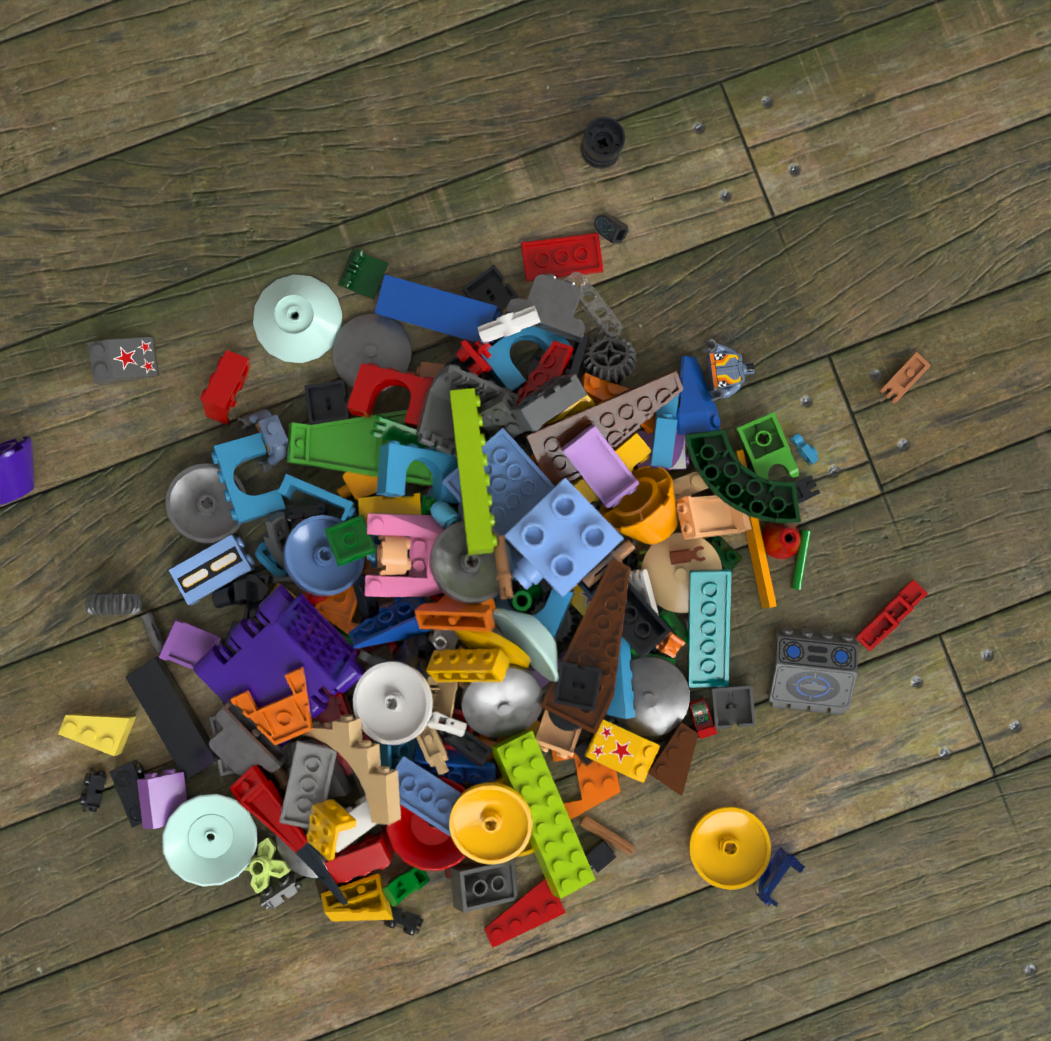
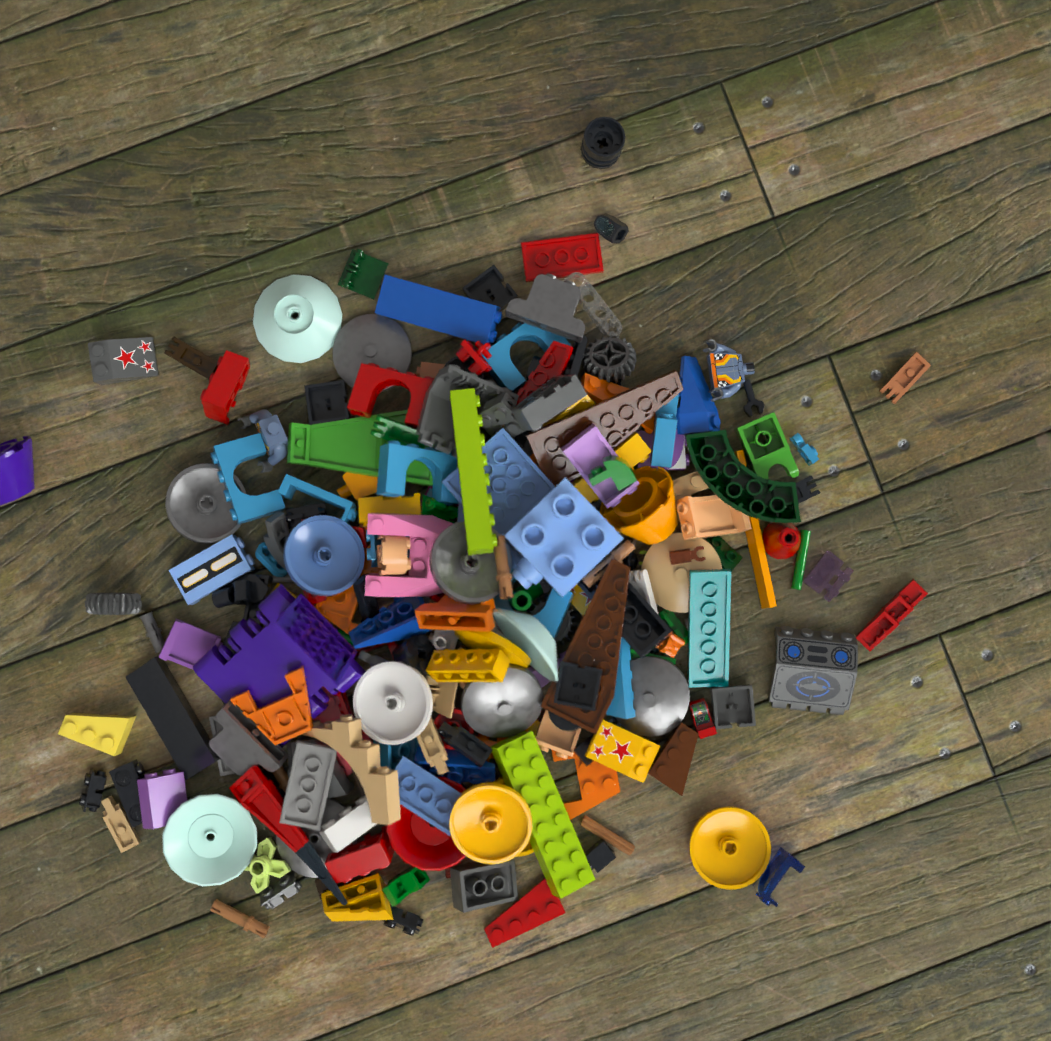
(119, 825): none -> tan hinge
(192, 358): none -> dark brown hinge
(234, 915): none -> medium nougat pin
(325, 823): yellow bracket -> none
(350, 540): green tile -> none
(444, 514): medium azure brick -> none
(450, 725): white bar -> none
(508, 324): white piece -> none
(615, 468): none -> brick
(751, 400): none -> black bar
(824, 571): none -> clear purple plate

